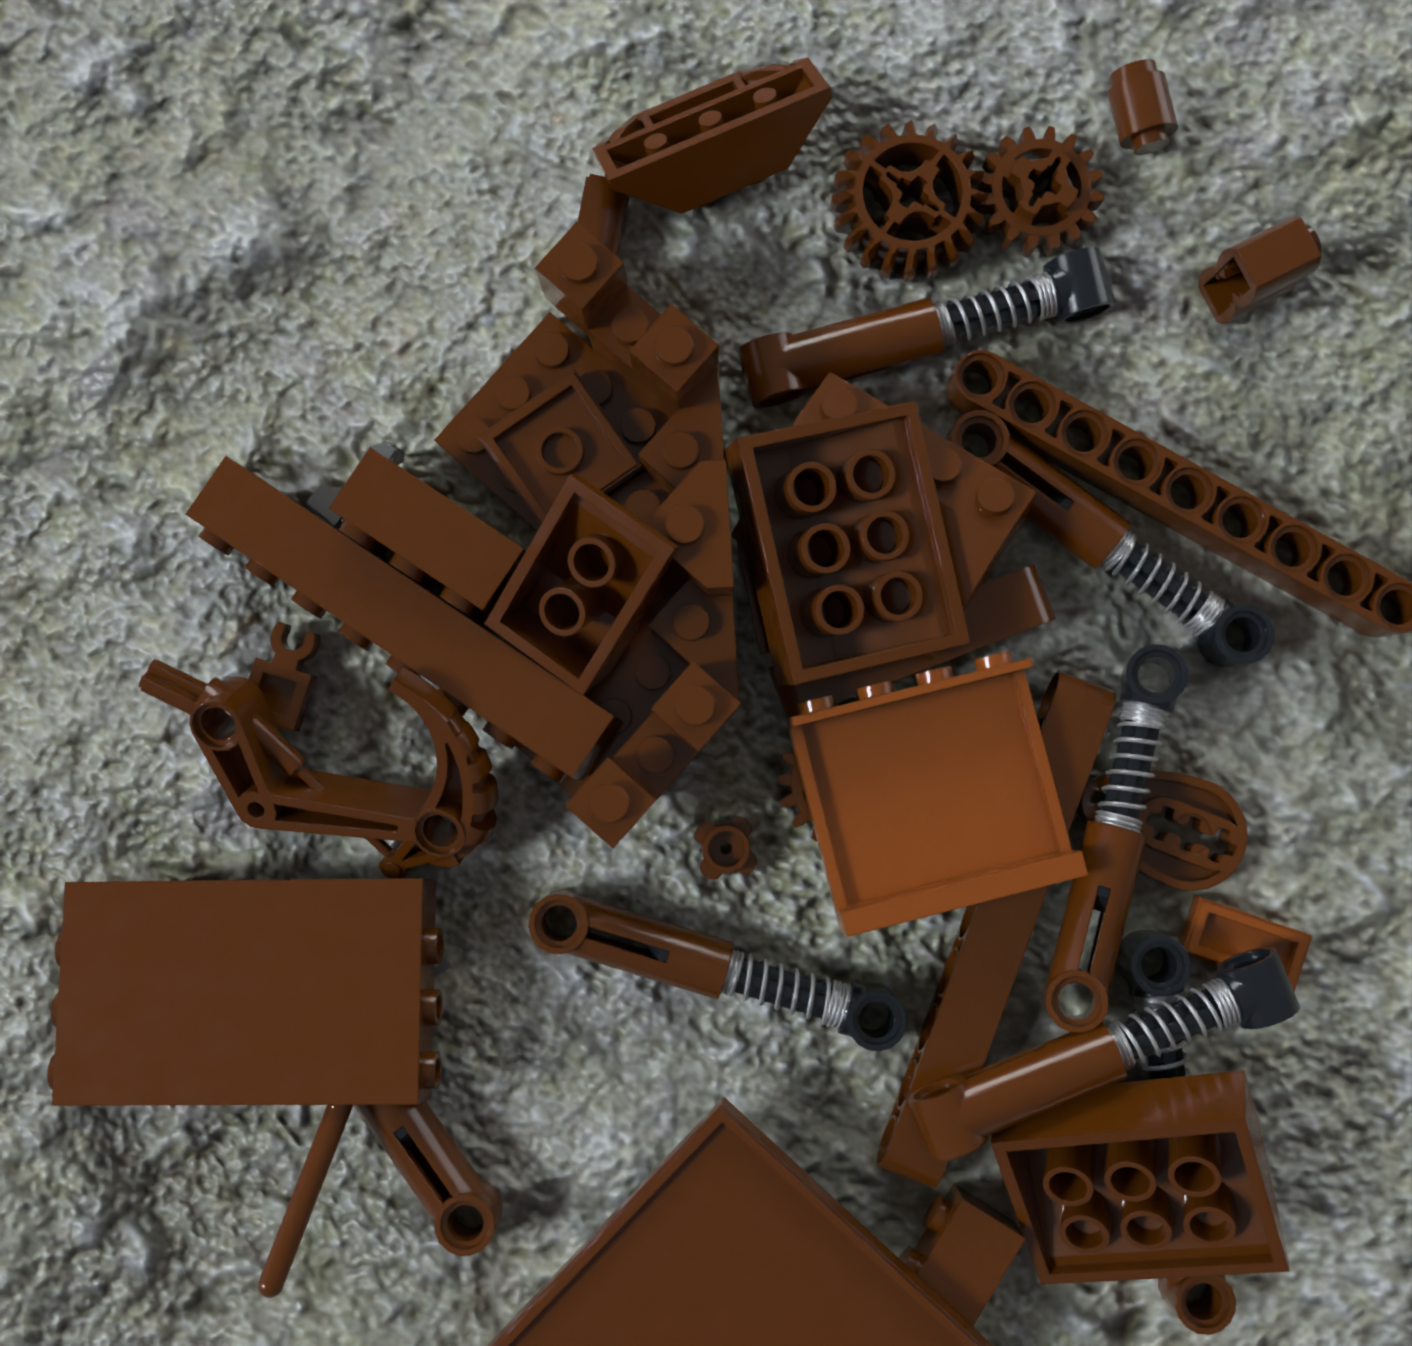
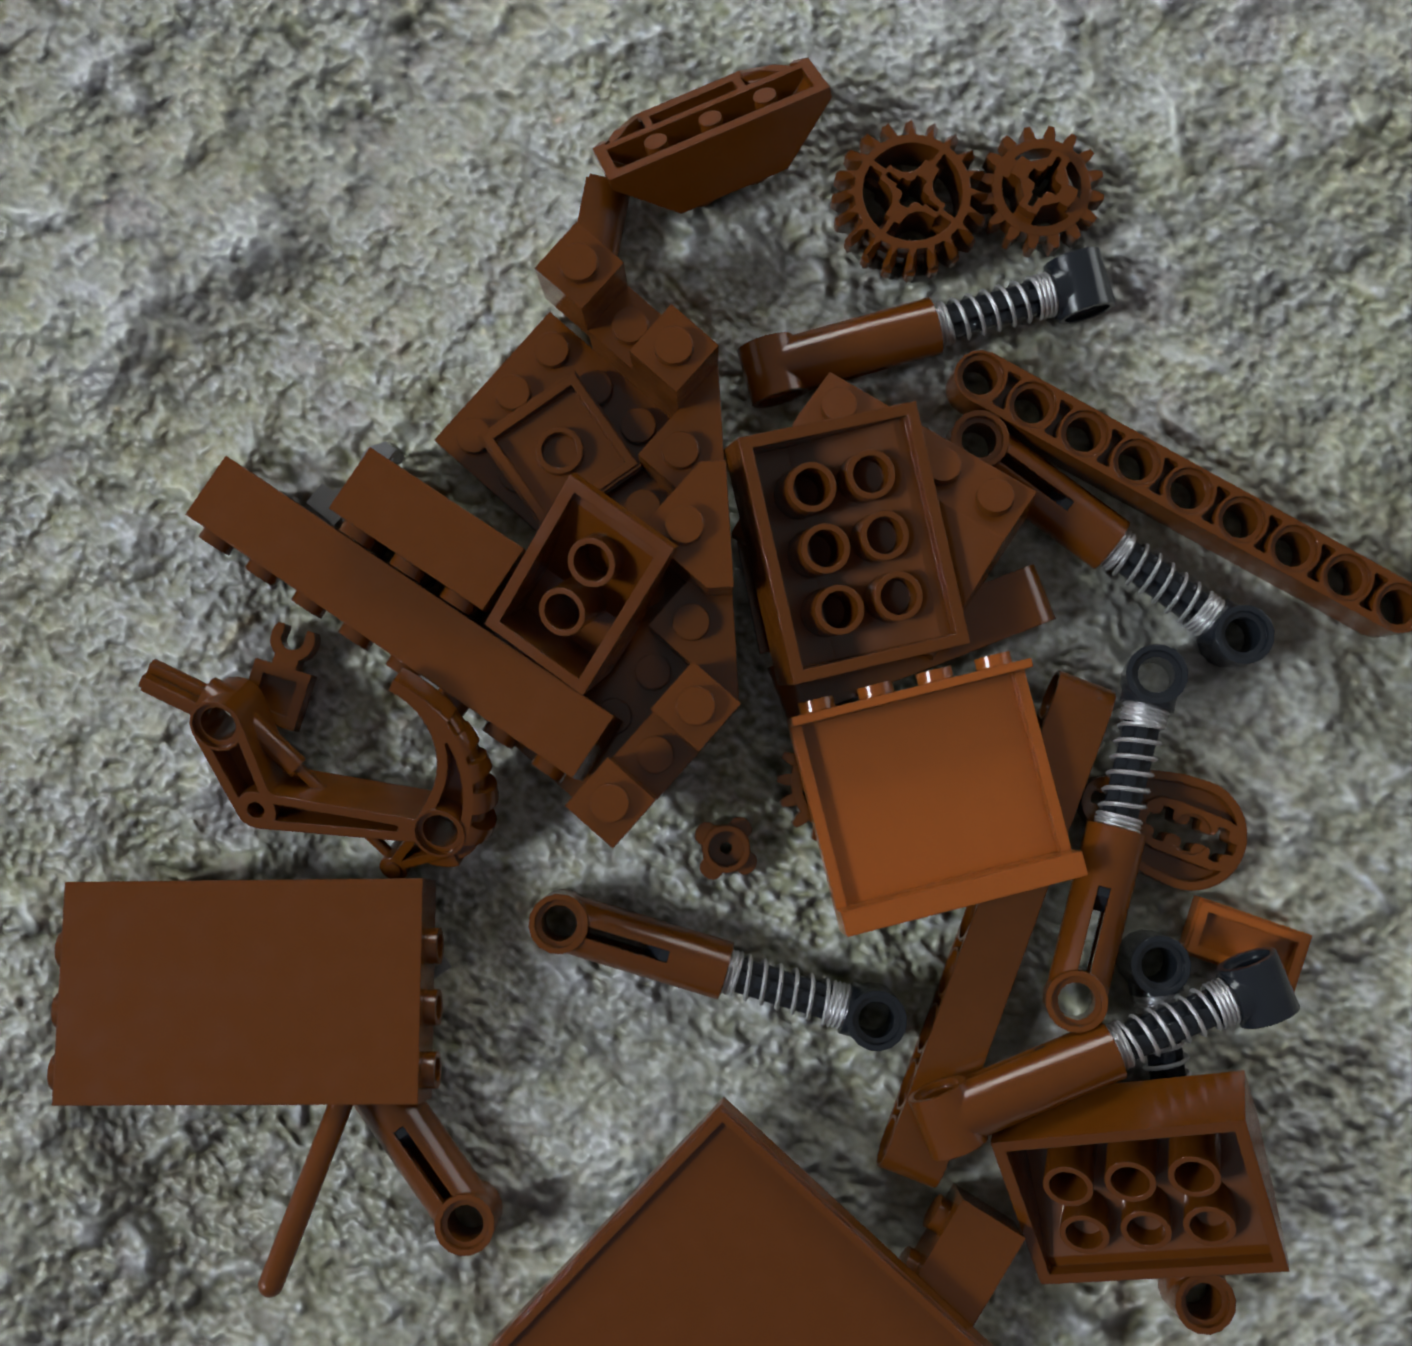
(1141, 107): reddish brown brick -> none
(1260, 269): reddish brown brick -> none

